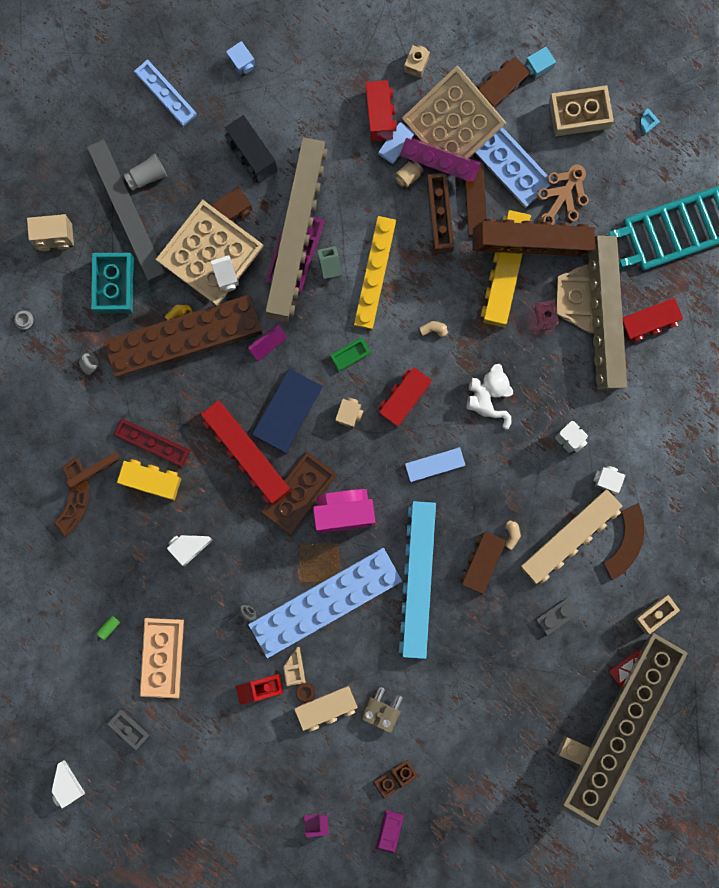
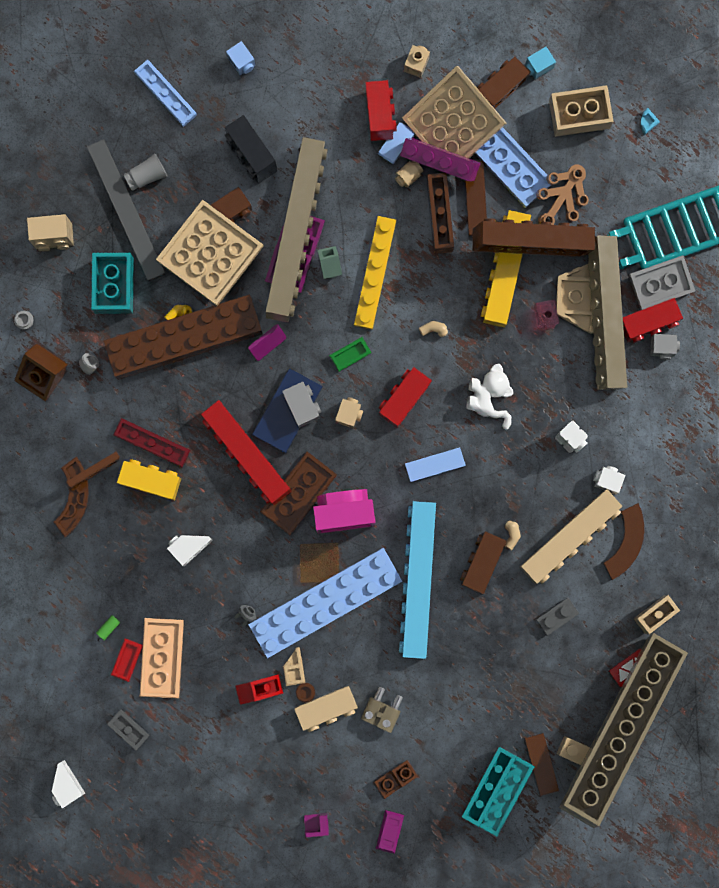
(40, 371): none -> reddish brown slope
(127, 660): none -> red tile
(225, 273): white slope -> none
(301, 404): none -> light grey brick
(498, 791): none -> teal brick
(543, 768): none -> reddish brown tile
(661, 282): none -> light grey plate
(664, 346): none -> light grey brick

